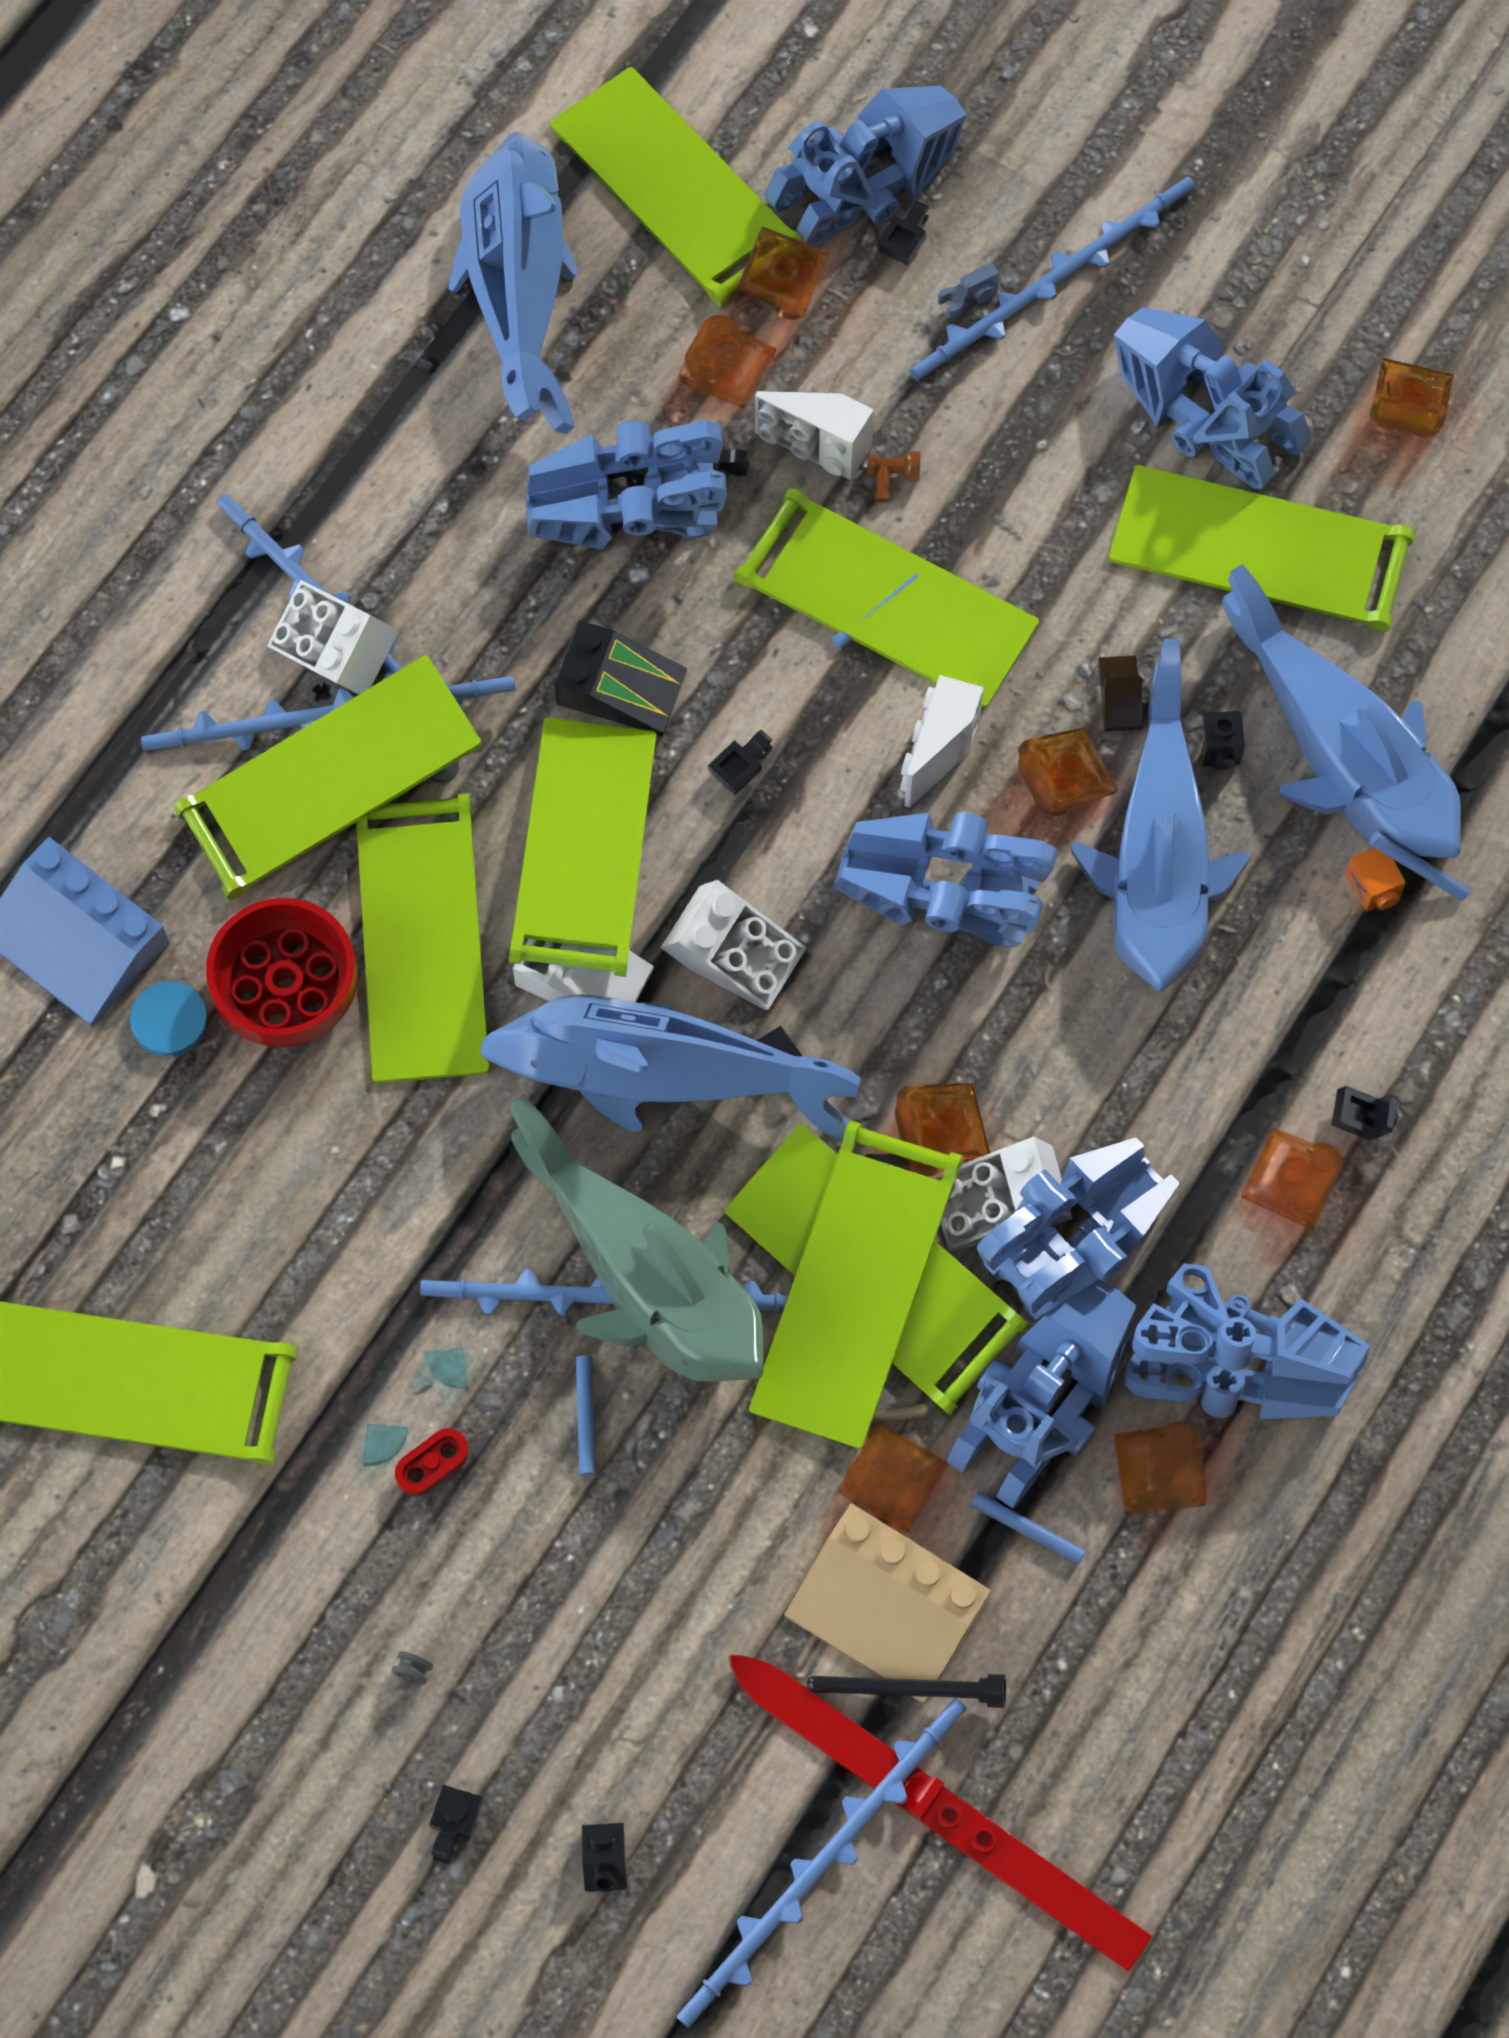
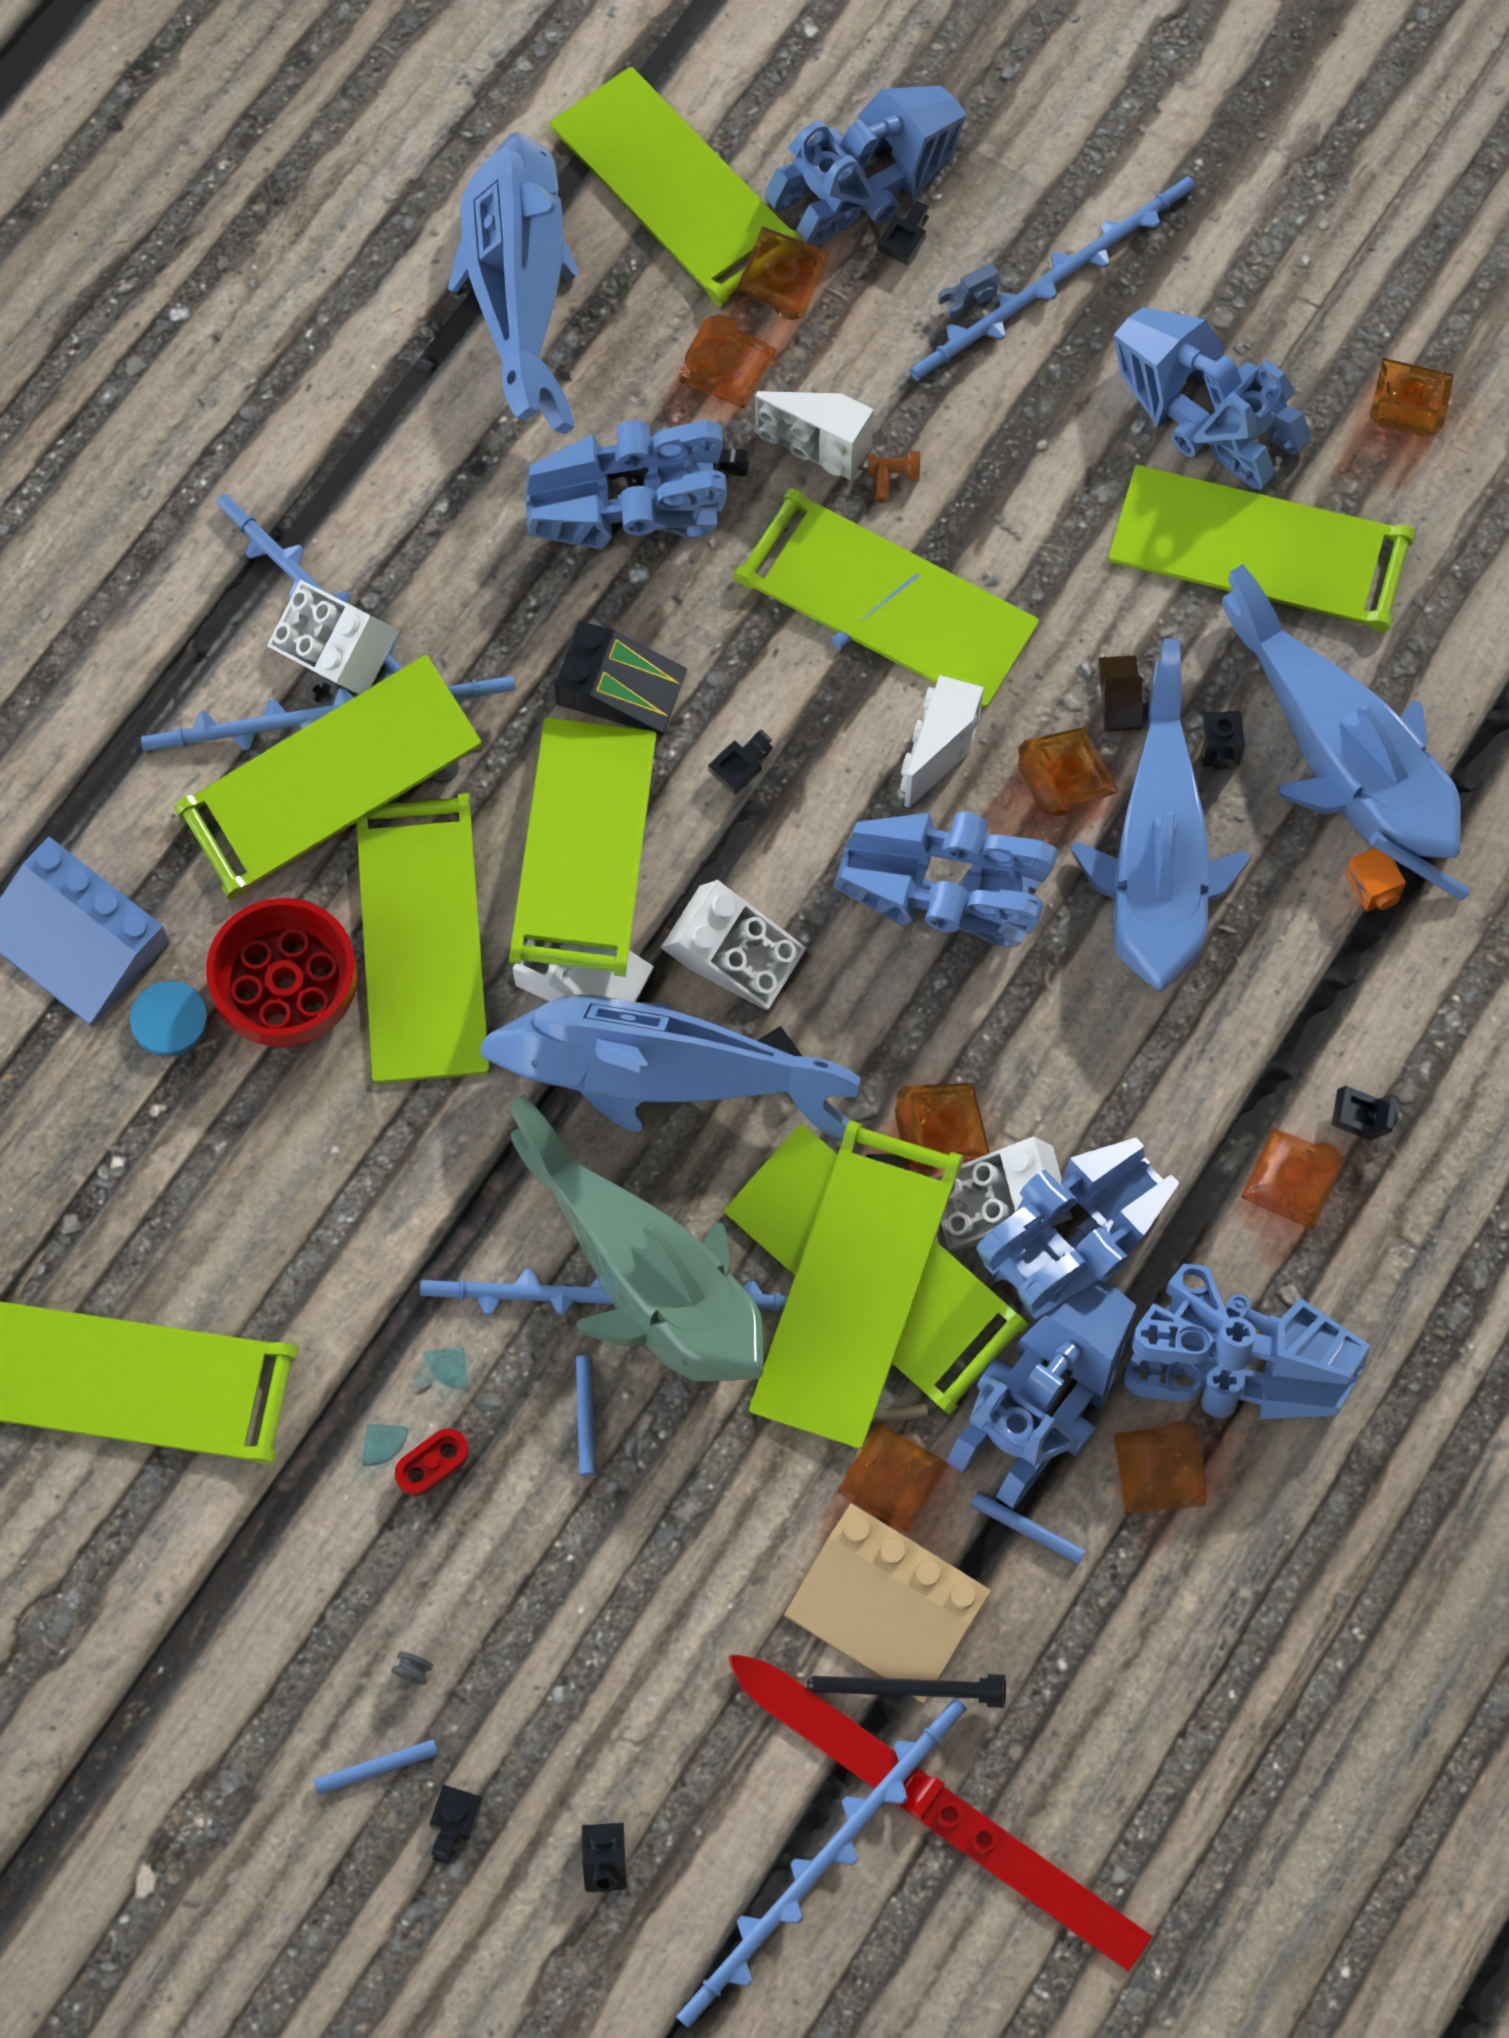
(376, 1767): none -> medium blue bar

